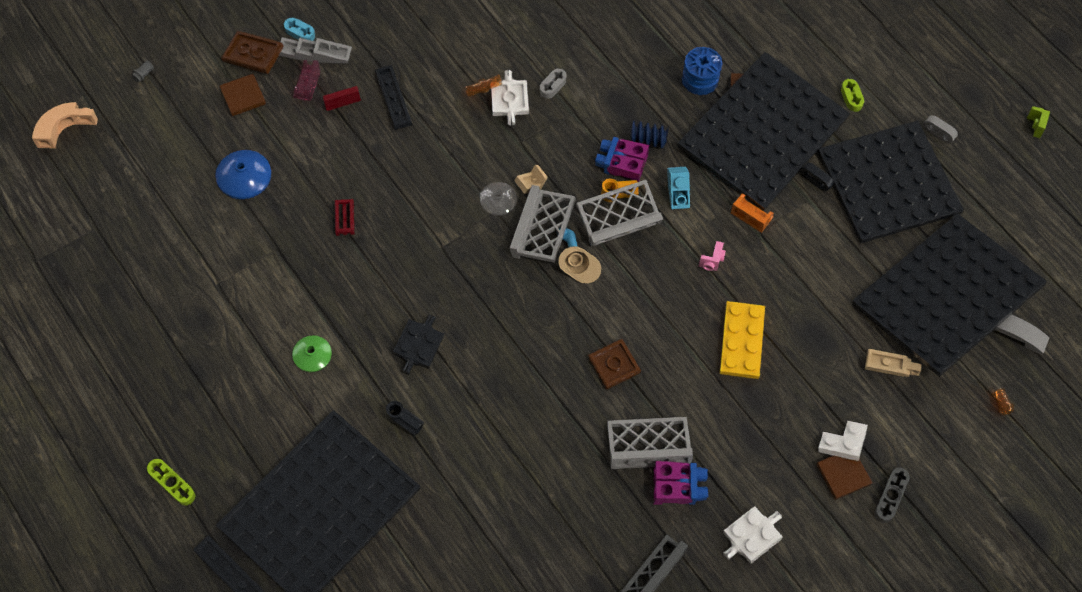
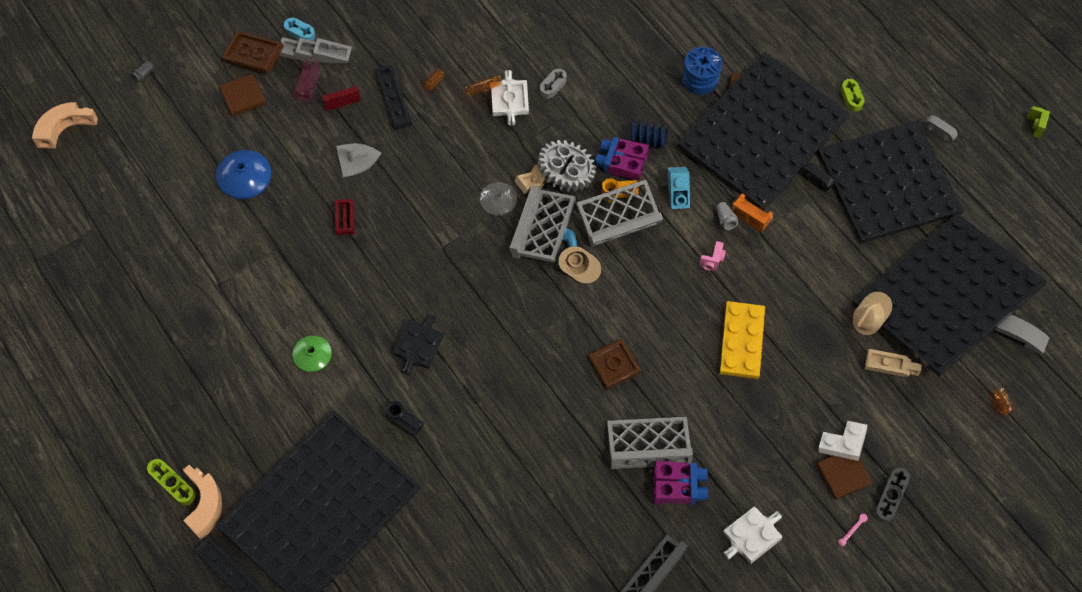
(210, 505): none -> light nougat arch
(356, 158): none -> light grey shield
(431, 82): none -> clear orange pin
(554, 159): none -> light grey gear
(726, 216): none -> light grey cone
(862, 519): none -> bright pink hinge
(872, 313): none -> tan piece

